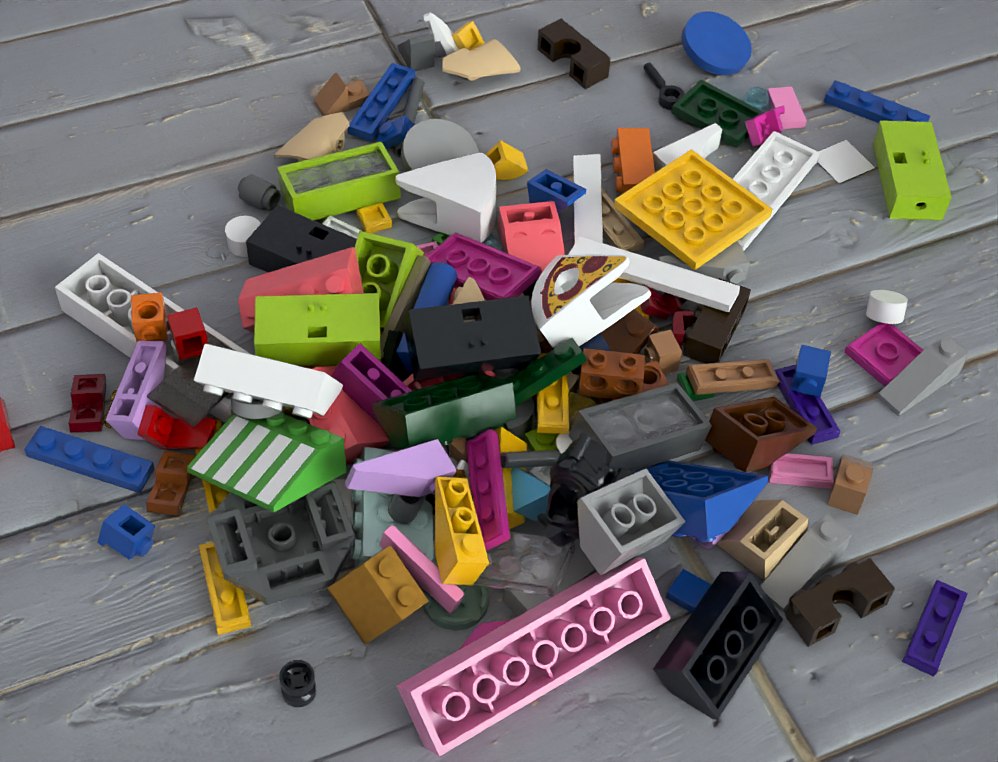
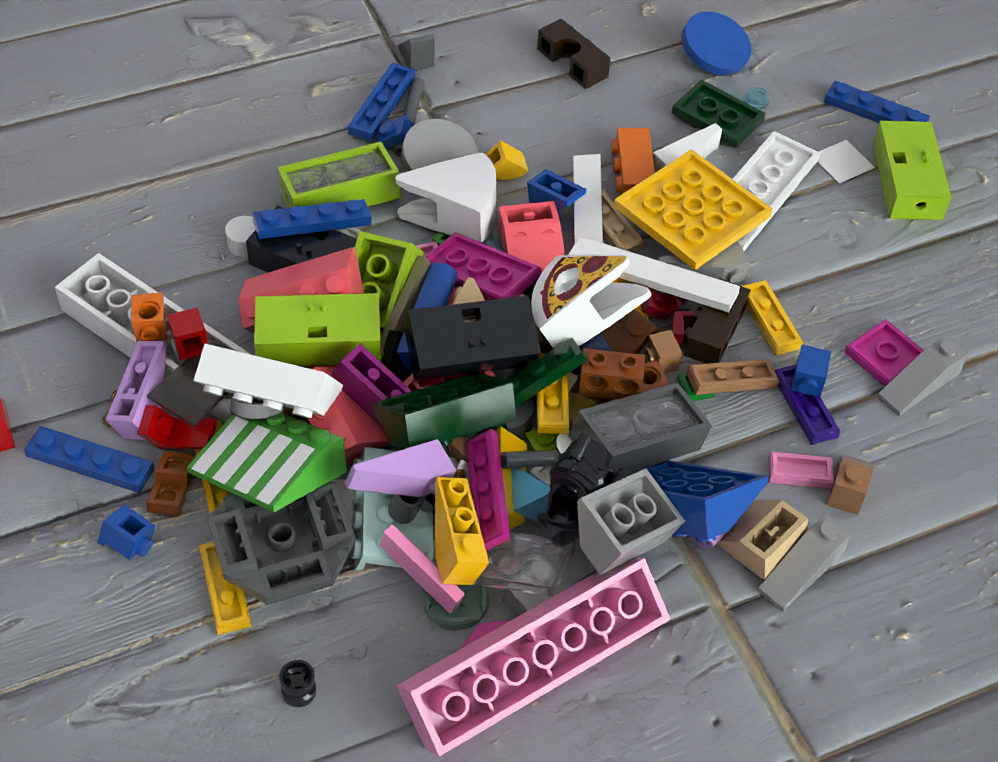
(87, 403): dark red slope -> none
(258, 192): dark grey brick -> none
(311, 218): none -> blue plate
(317, 139): tan panel -> none
(340, 97): medium nougat slope -> none
(374, 218): yellow tile -> none
(377, 594): pearl gold slope -> none
(441, 33): white slope -> none
(468, 36): yellow tile -> none
(481, 61): tan panel -> none
(669, 90): black piece -> none
(687, 590): blue tile -> none
(719, 643): black slope -> none
(756, 432): reddish brown slope -> none
(764, 124): dark pink slope -> none
(772, 319): none -> yellow tile
(793, 115): bright pink tile -> none
(858, 586): dark brown arch -> none
(886, 306): white piece -> none
(935, 628): dark purple tile -> none

